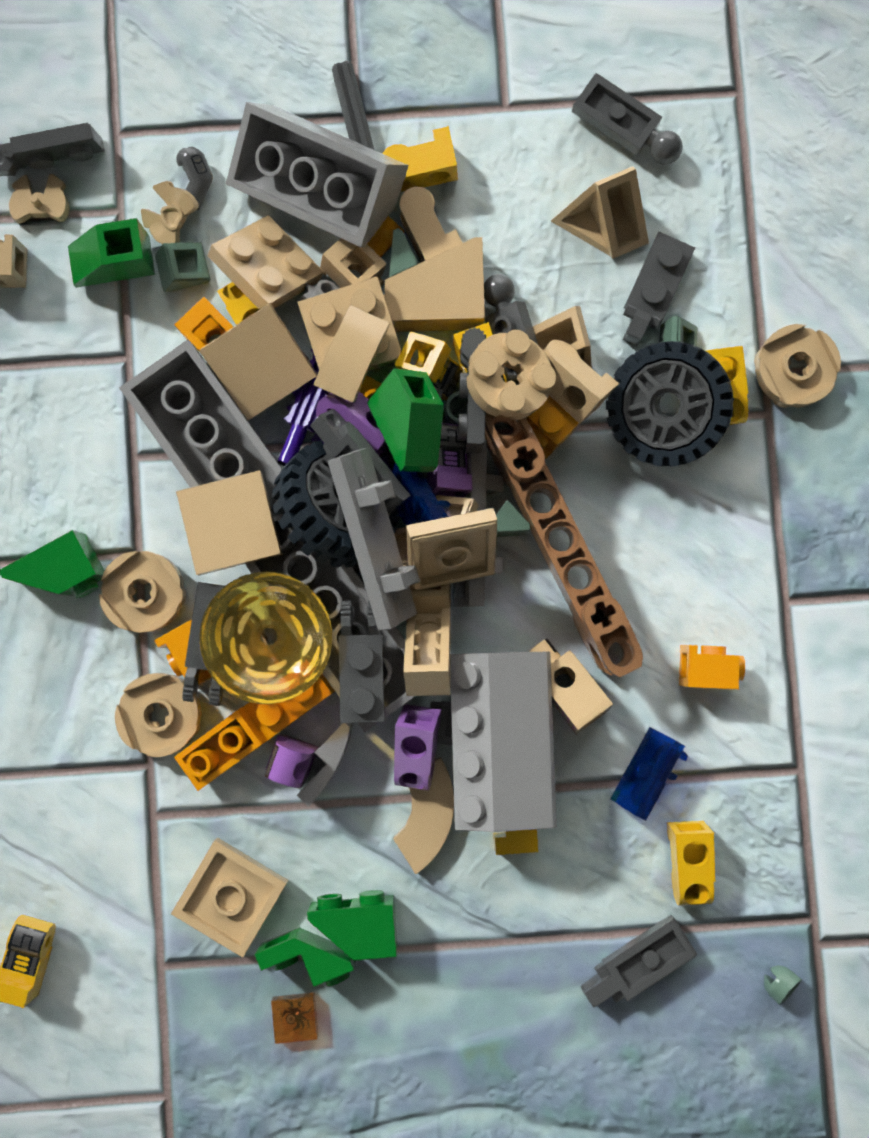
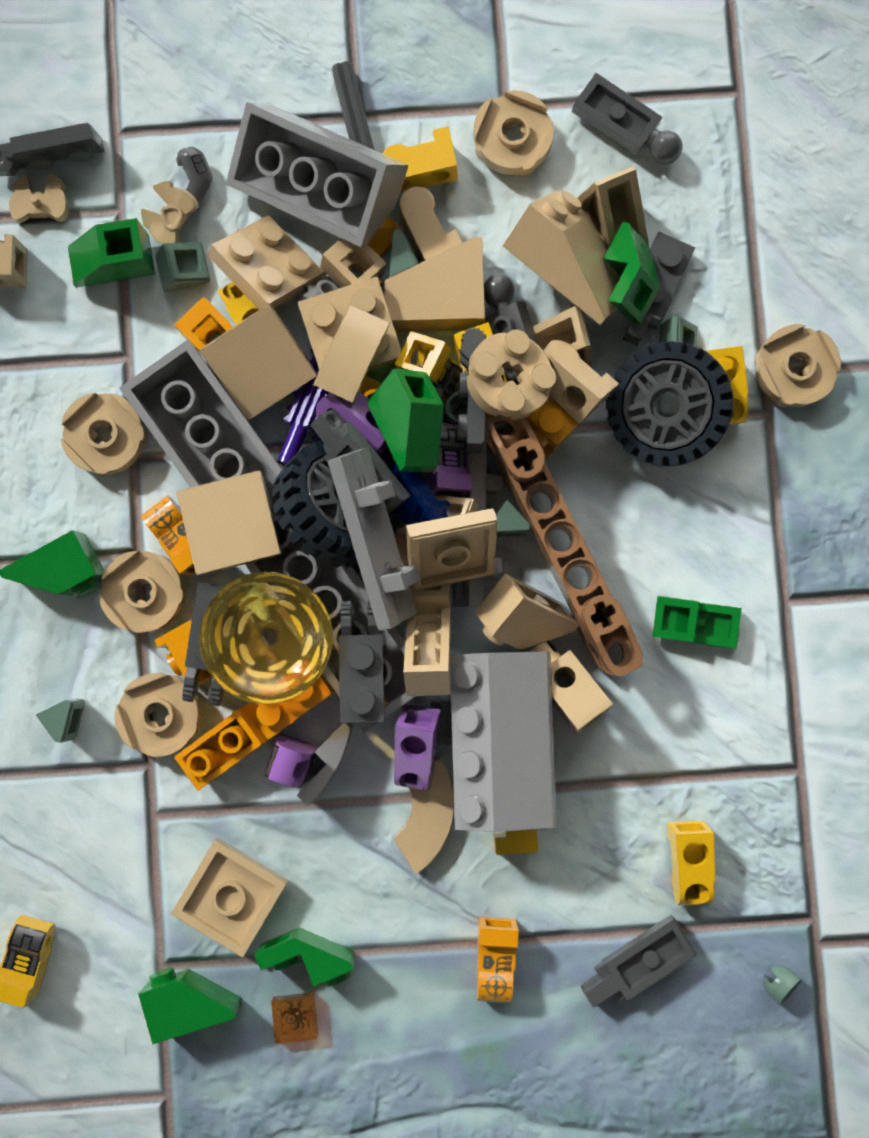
(63, 719): none -> sand green slope
(80, 434): none -> tan plate
(168, 527): none -> light orange leg
(184, 1003): none -> green slope
(359, 925): green slope -> none
(496, 959): none -> light orange leg
(516, 156): none -> tan plate
(522, 615): none -> tan slope
(565, 251): none -> tan slope
(638, 281): none -> green slope
(648, 772): clear blue plate -> none
(696, 622): none -> green slope
(710, 668): light orange brick -> none

